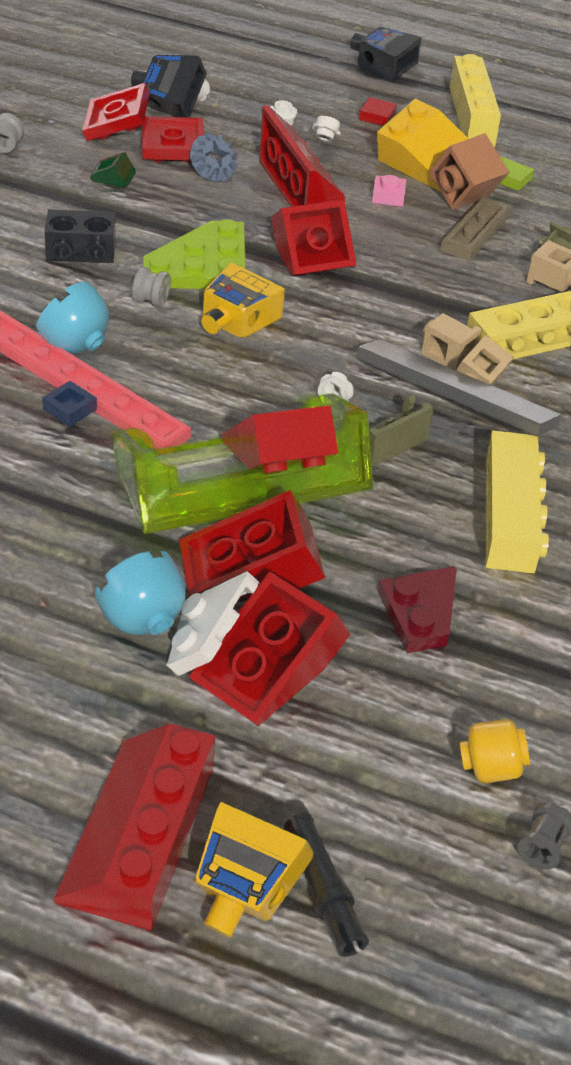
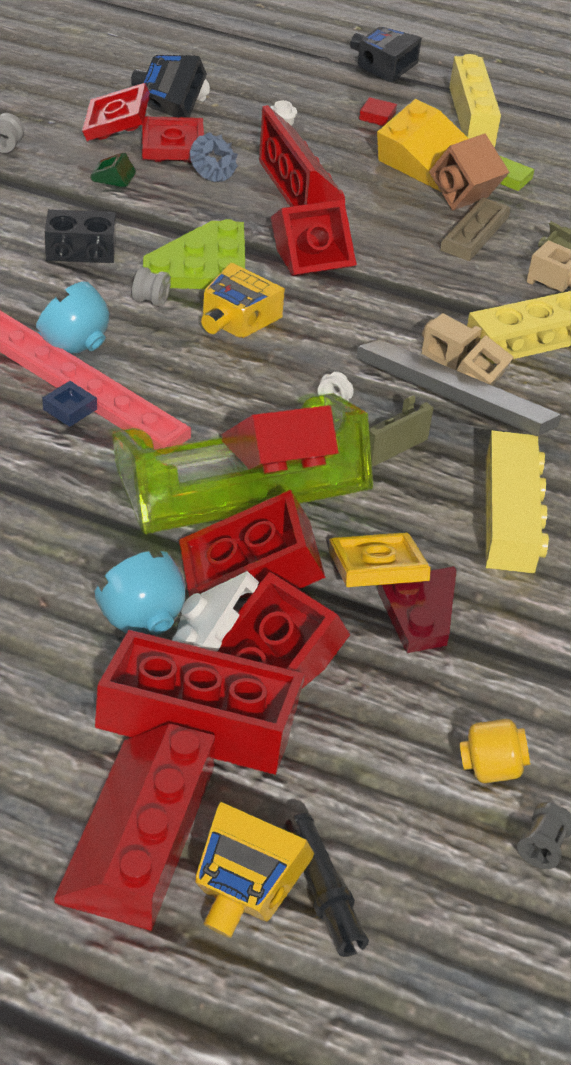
(203, 690): none -> red slope
(326, 128): white plate -> none
(378, 559): none -> yellow tile
(389, 190): bright pink plate -> none

